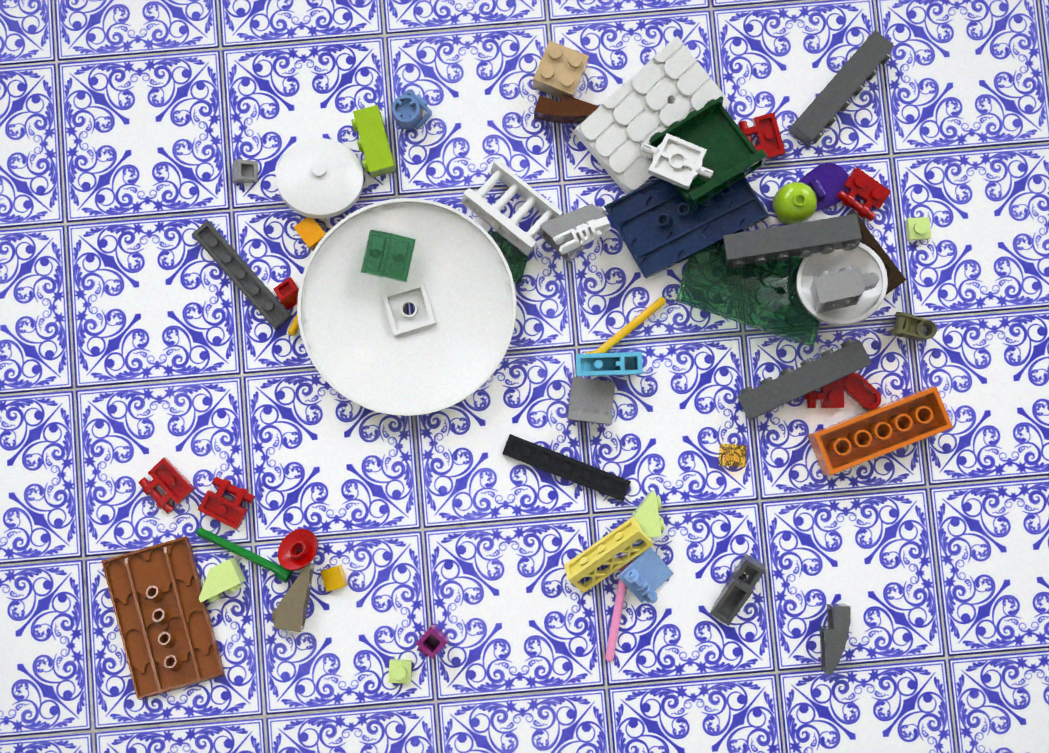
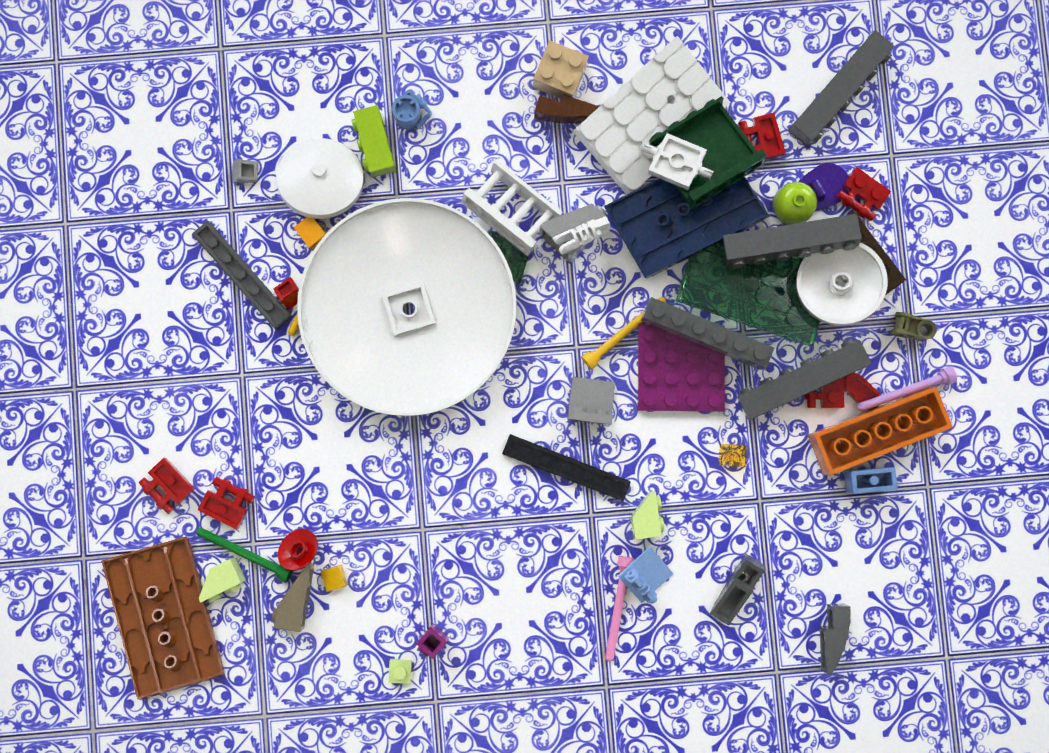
(388, 255): clear green slope -> none
(604, 553): light yellow fence -> none
(609, 364): medium azure slope -> none
(678, 373): none -> magenta plate
(707, 334): none -> dark grey brick
(840, 288): light grey hinge -> none
(870, 480): none -> medium blue brick
(918, 228): yellowish green plate -> none
(945, 376): none -> lavender piece

